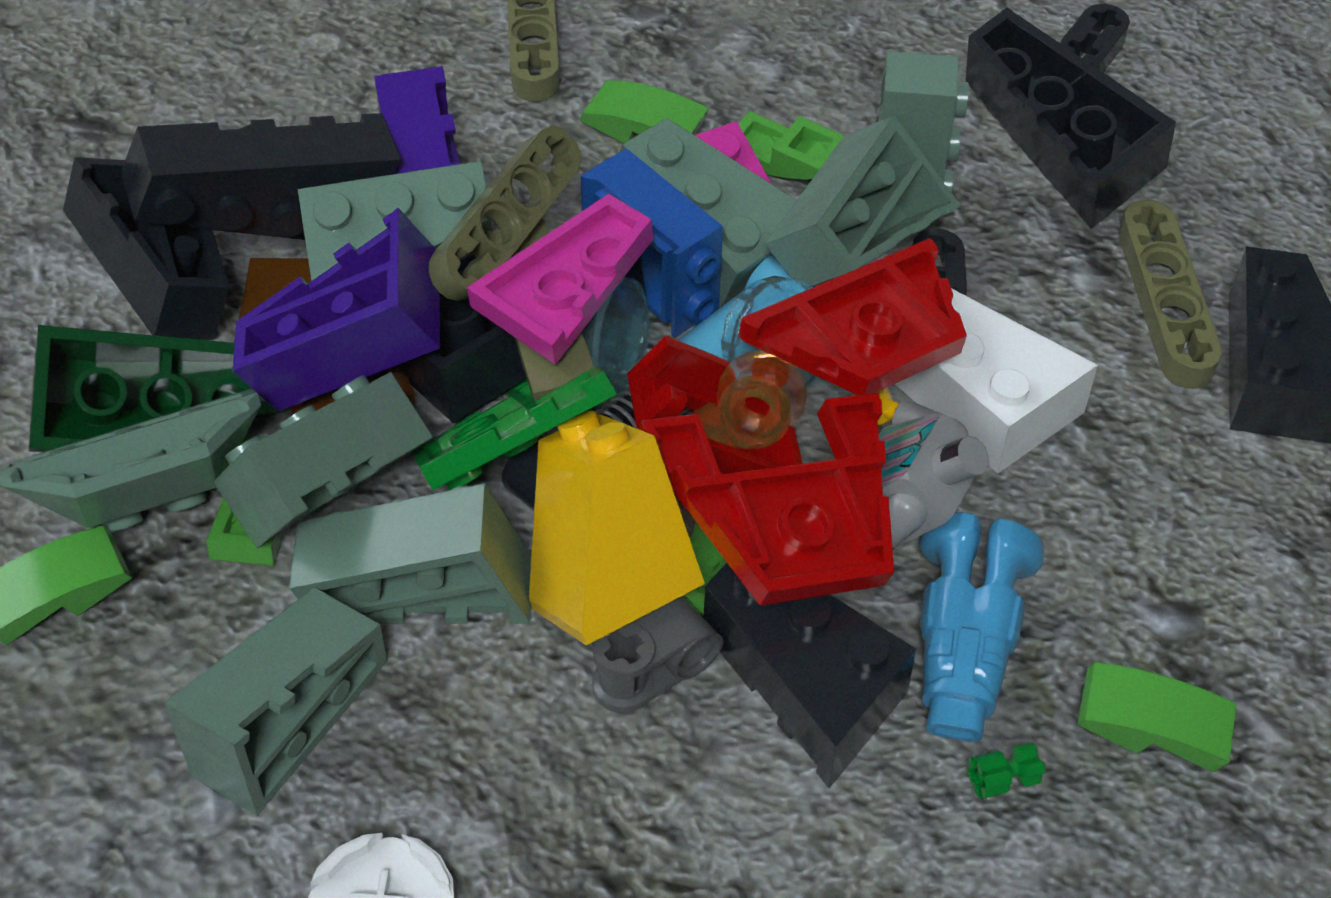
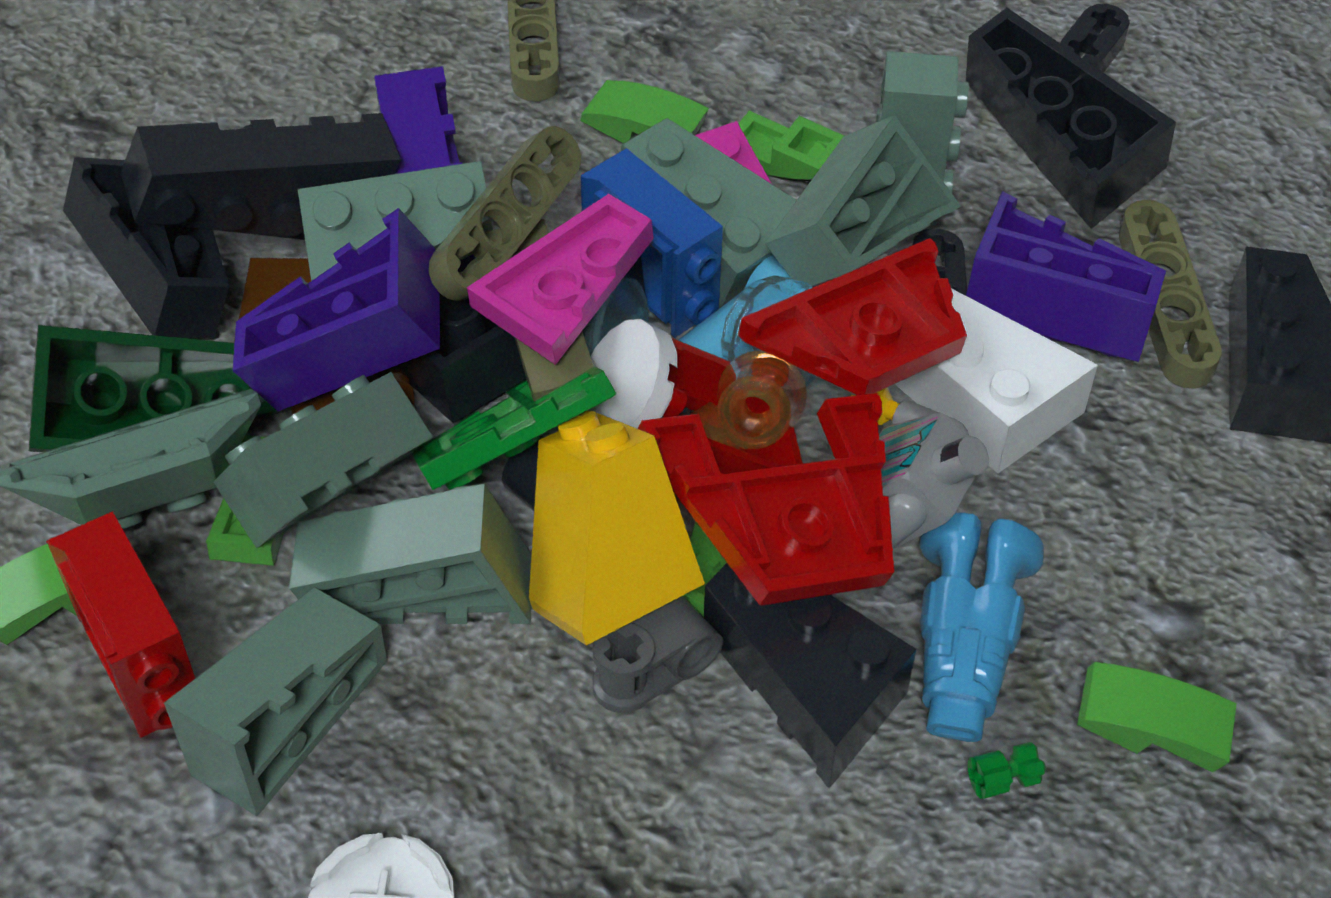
(123, 619): none -> red window
(637, 365): none -> white tile
(1063, 284): none -> dark purple wedge

